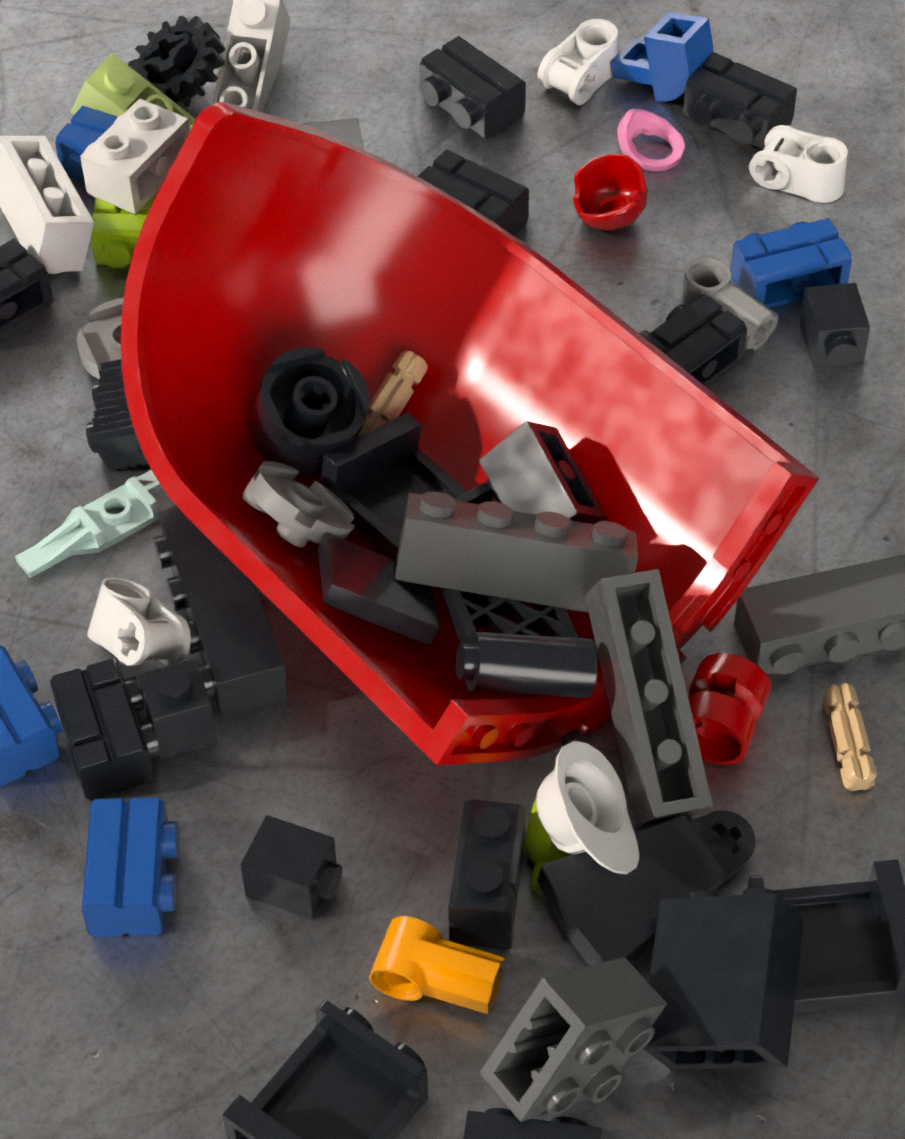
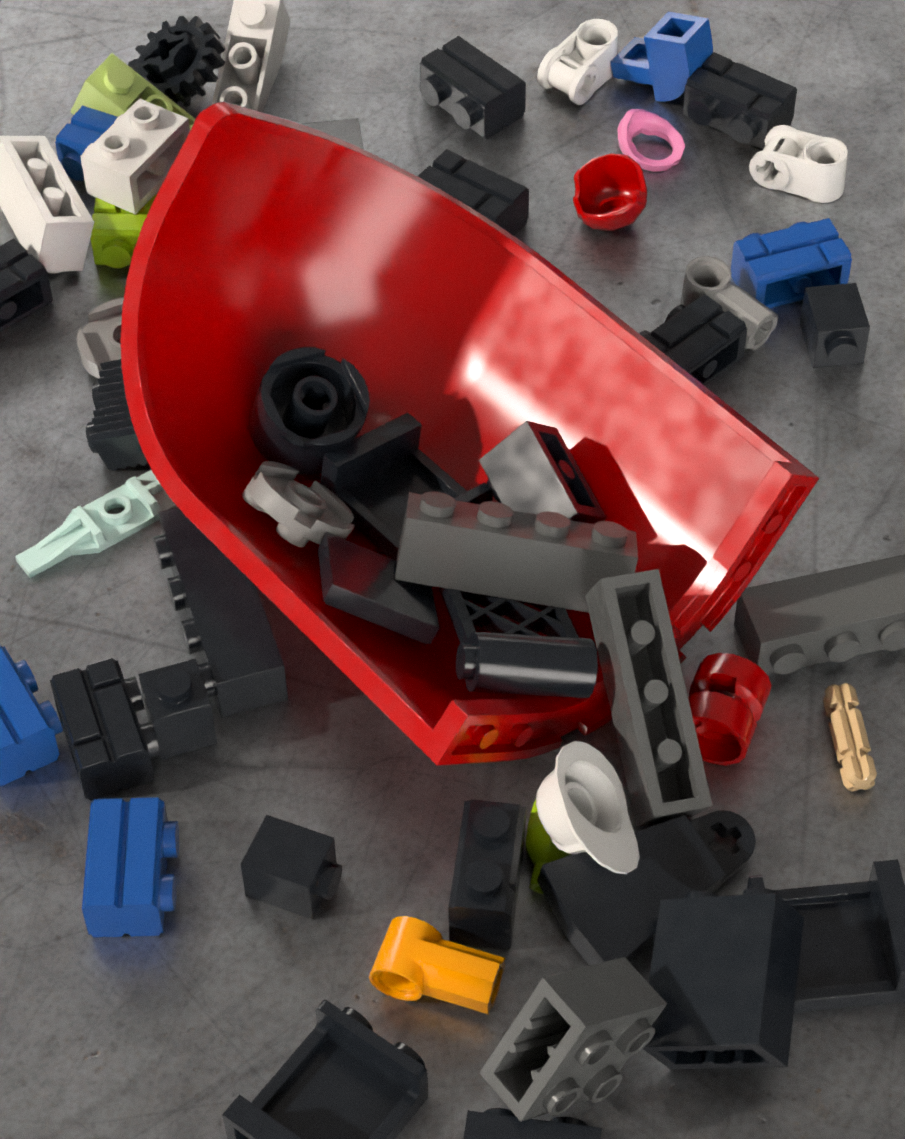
(137, 625): white piece -> none
(395, 390): tan axle -> none

